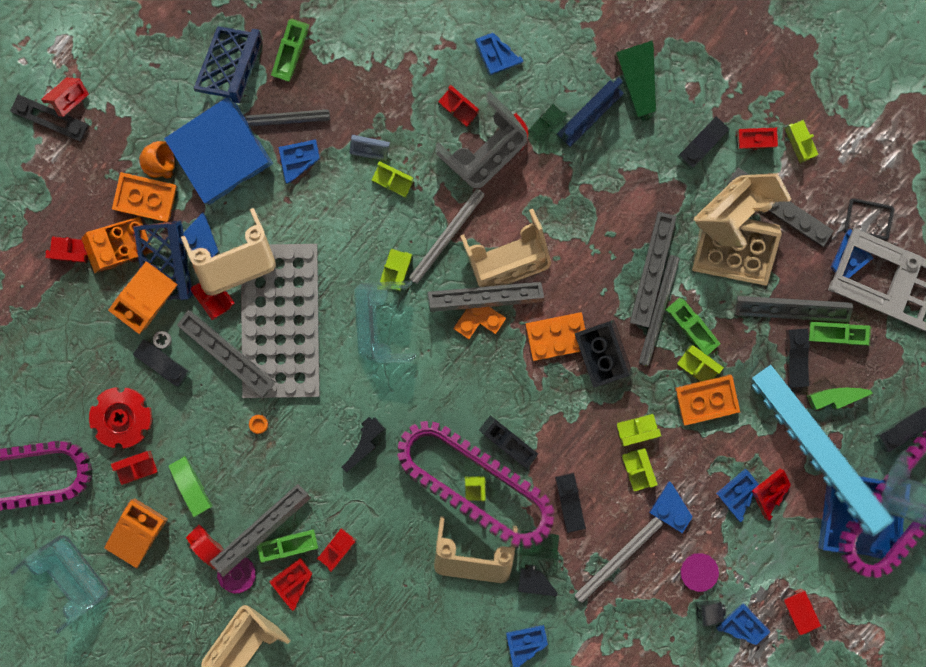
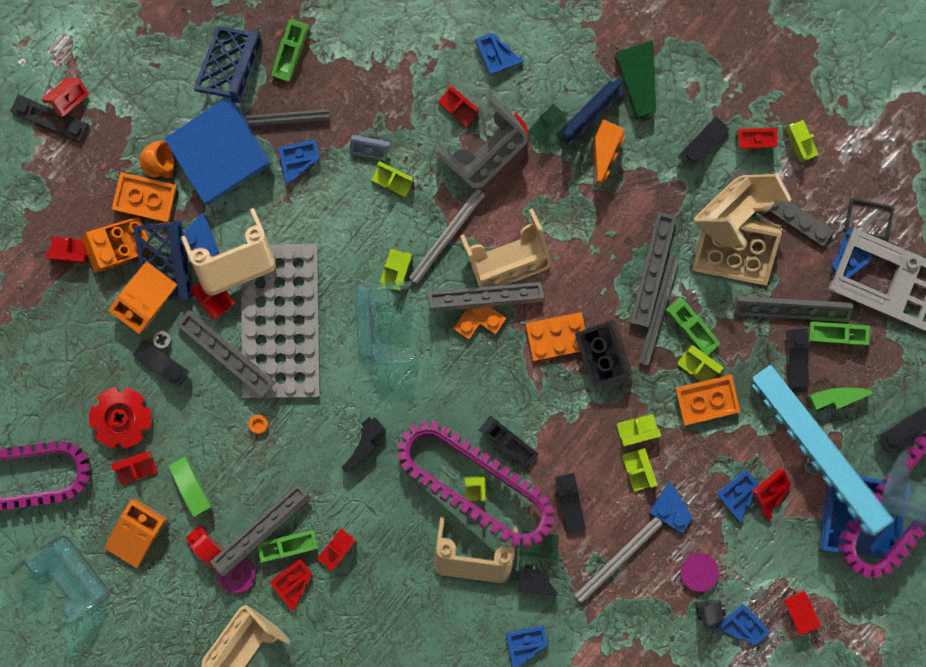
(604, 144): none -> orange slope

